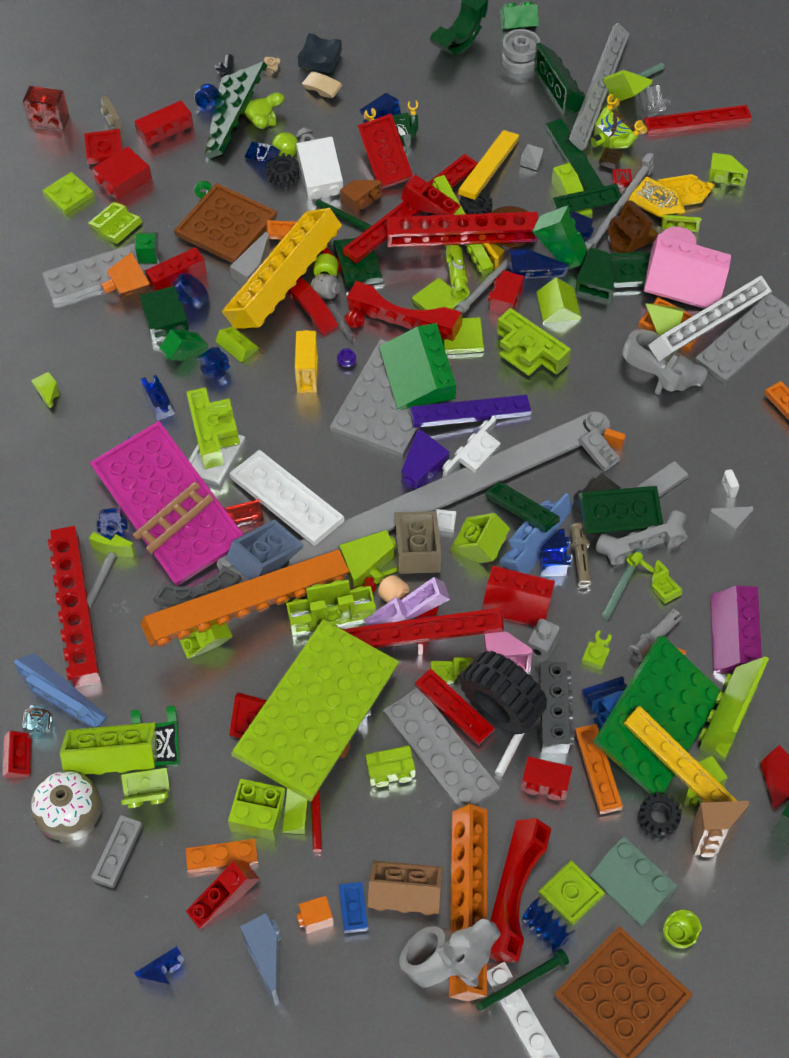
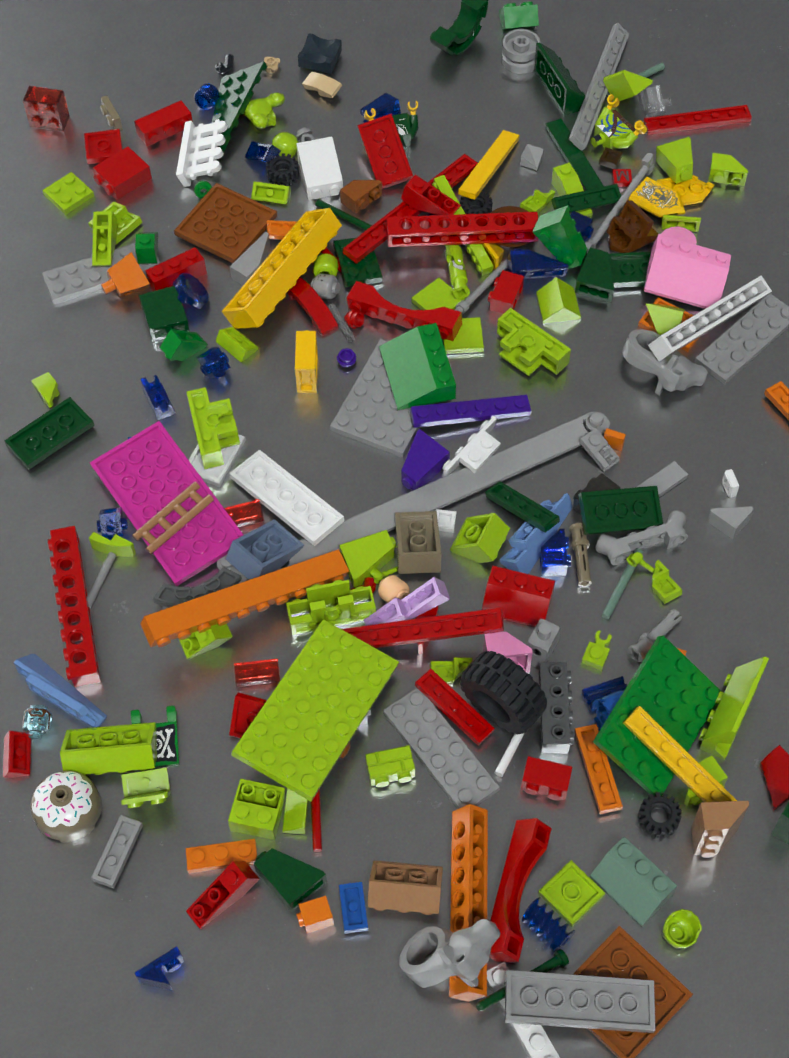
(49, 433): none -> dark green plate
(104, 238): none -> lime slope
(191, 153): none -> white fence
(257, 672): none -> clear red plate
(262, 943): sand blue slope -> none
(270, 193): none -> lime slope
(289, 877): none -> dark green slope
(538, 201): none -> lime slope
(579, 1001): none -> light grey plate
(676, 159): none -> lime slope
(735, 628): magenta slope -> none

